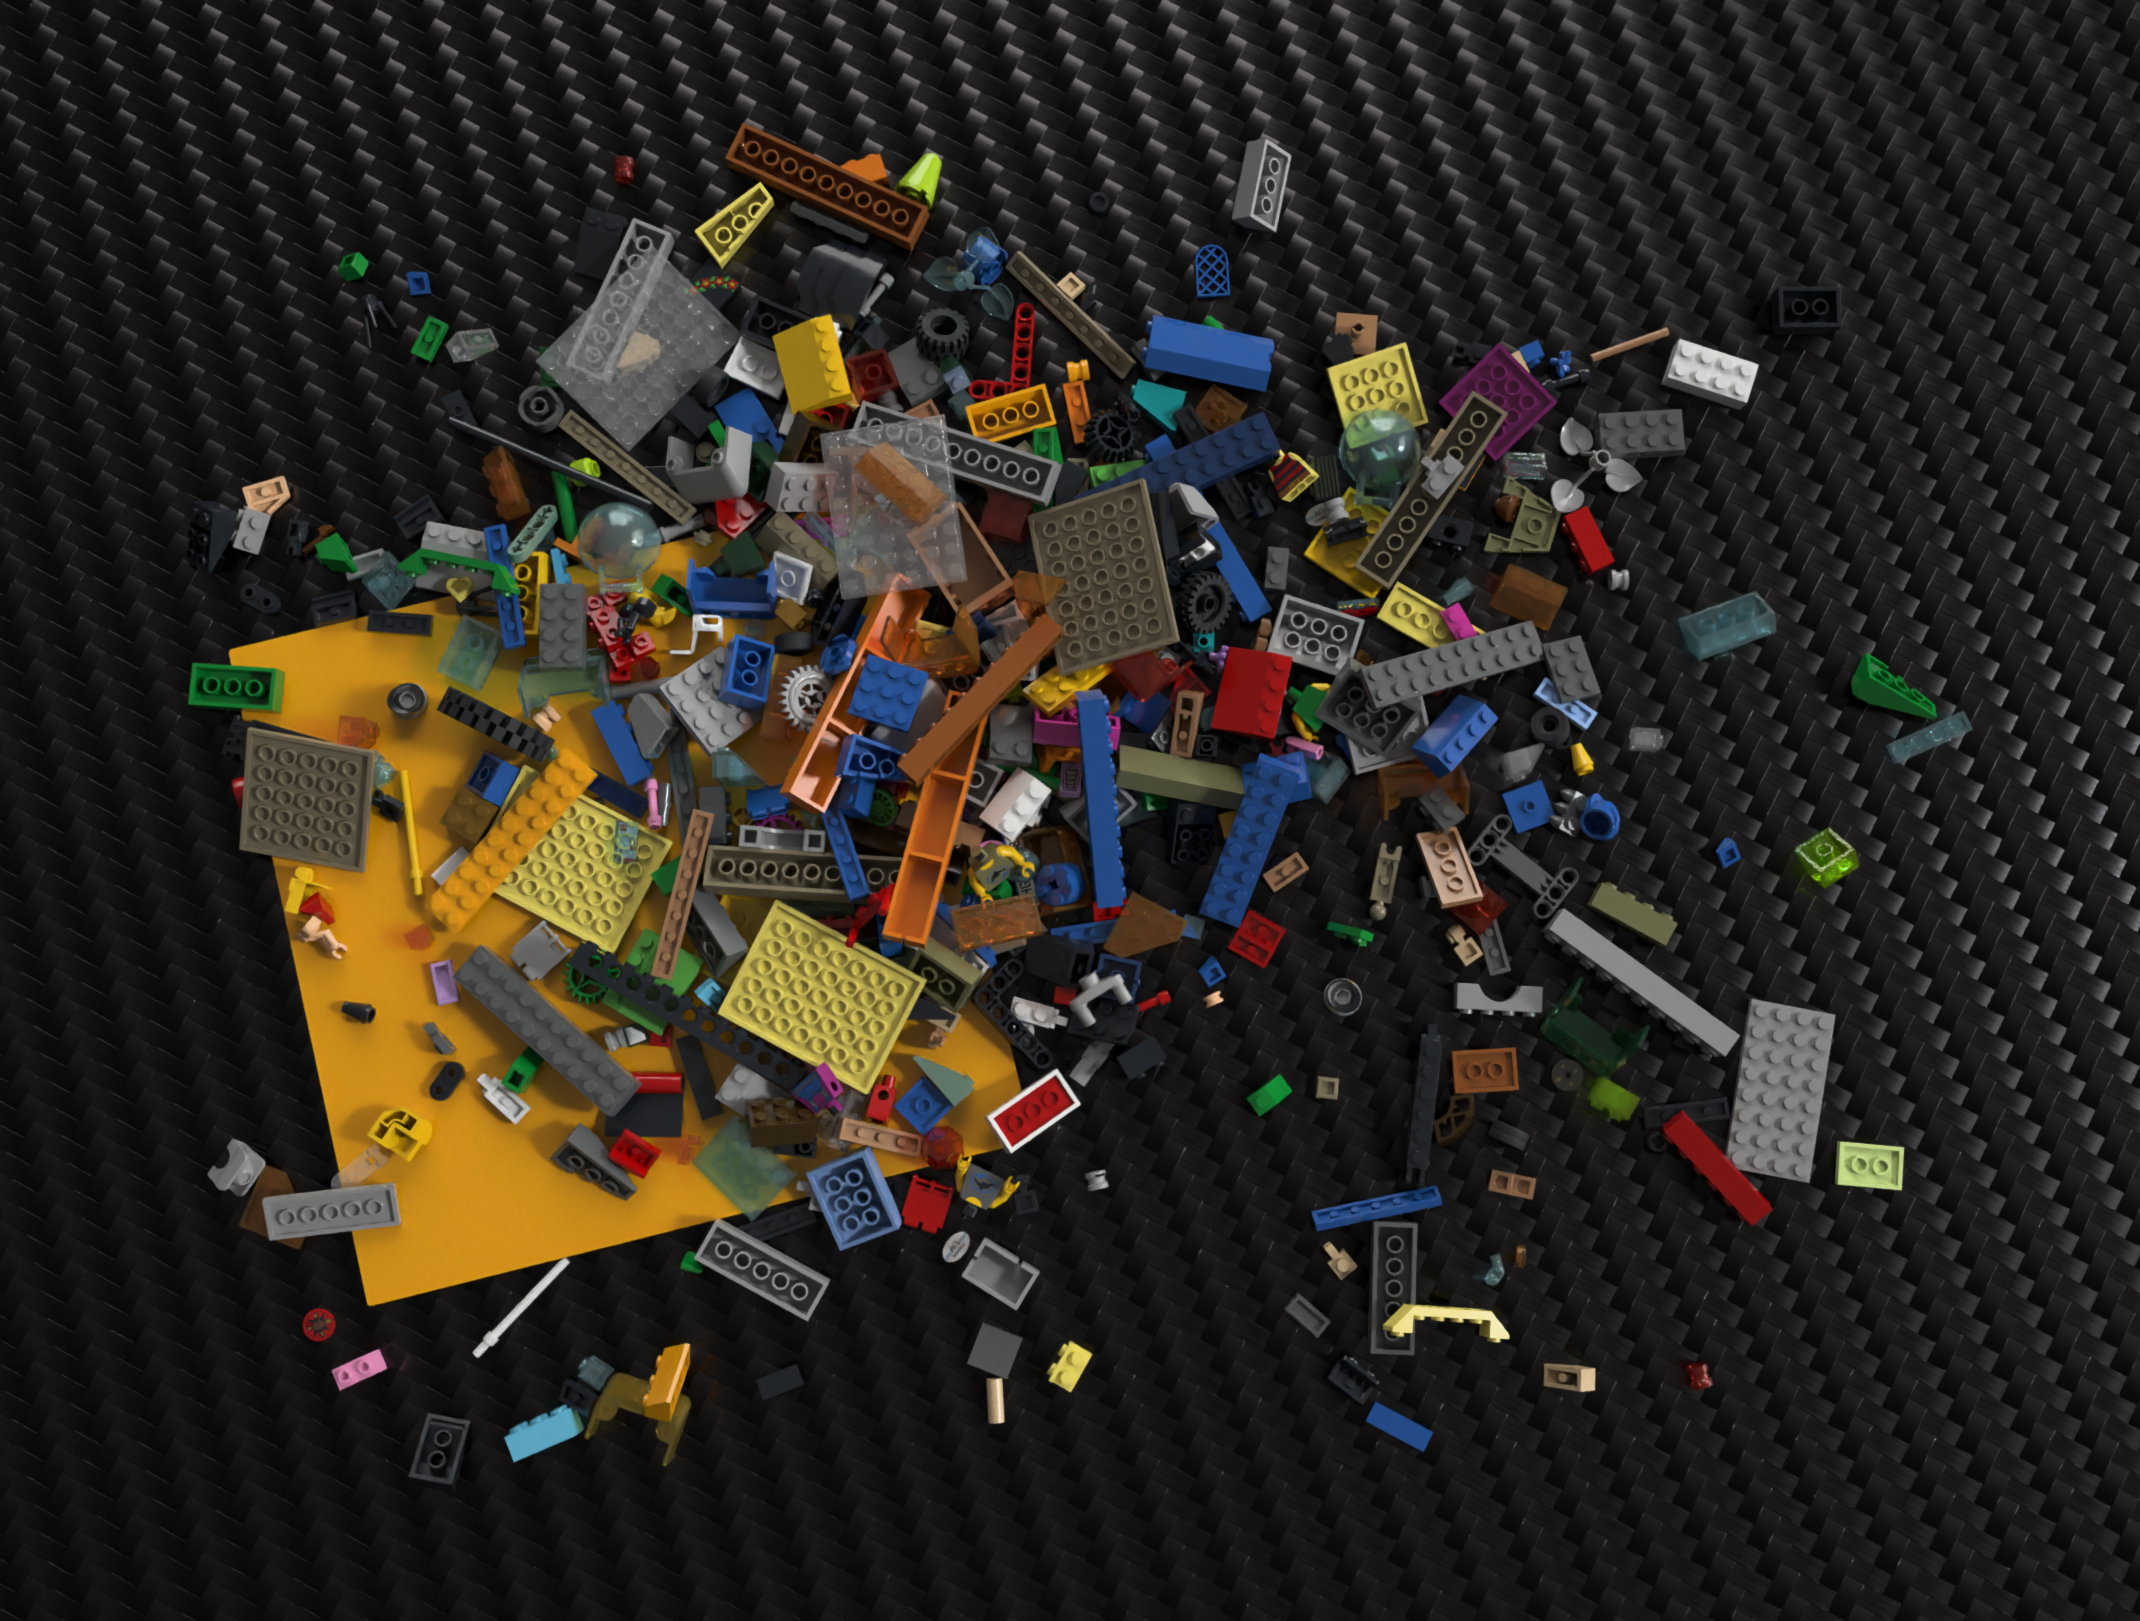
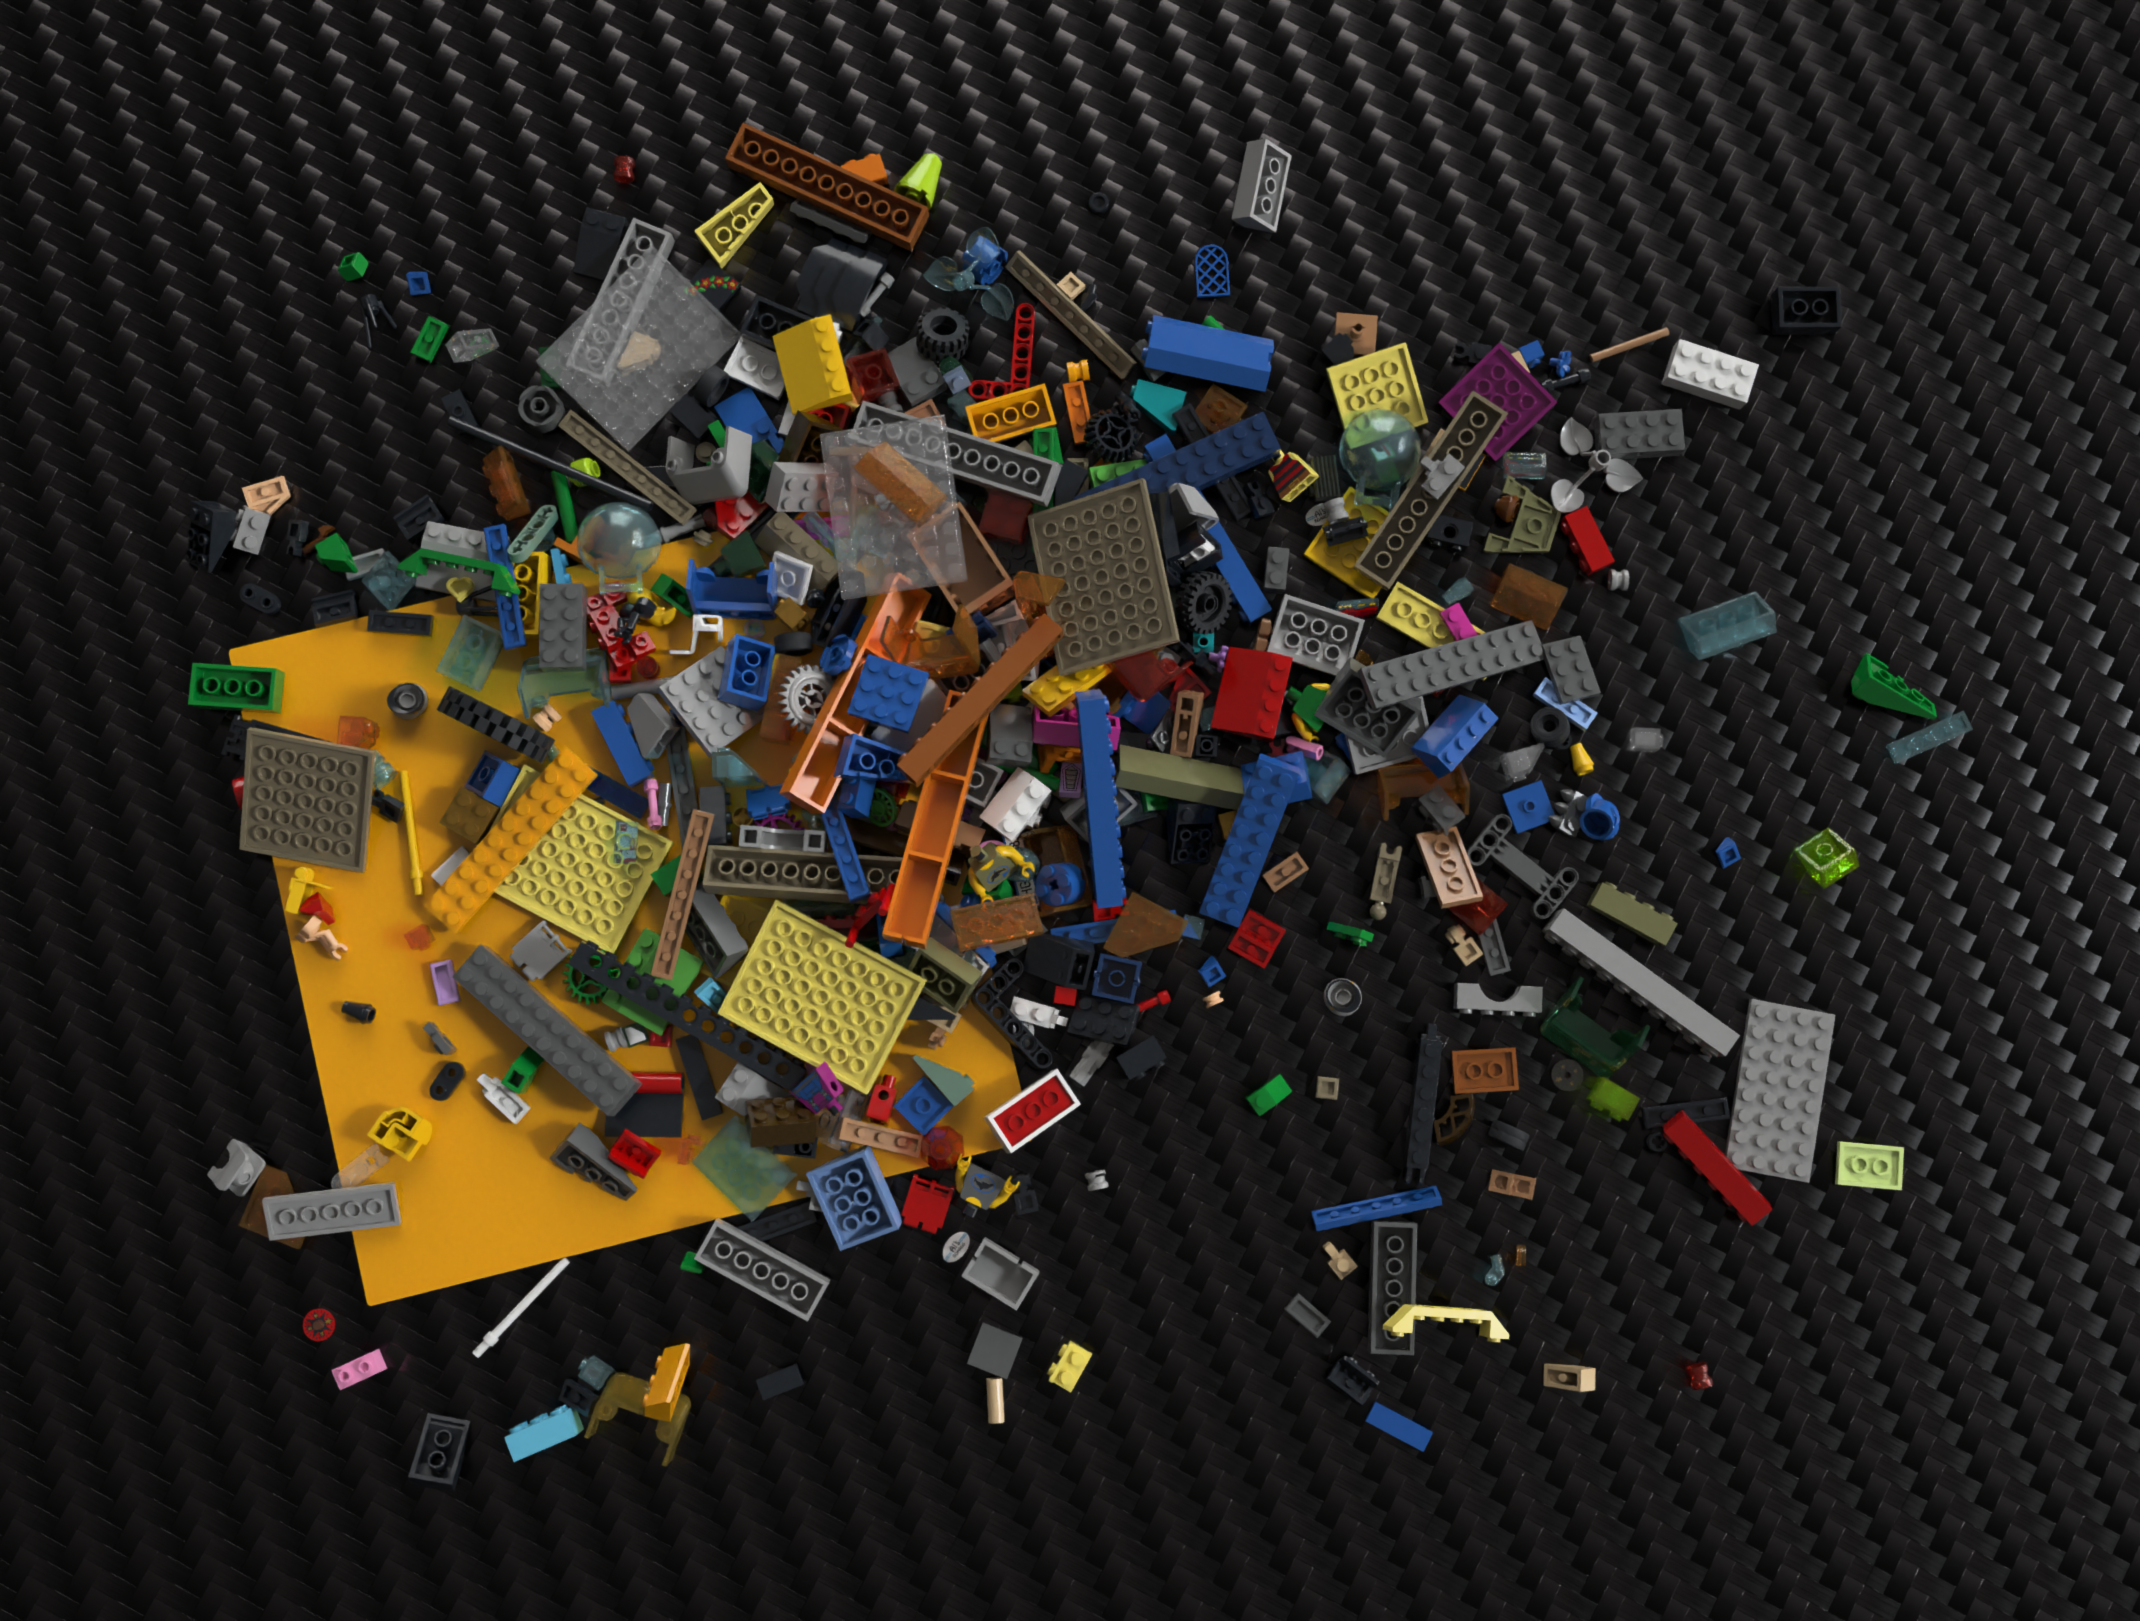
(1094, 987): light grey connector -> none

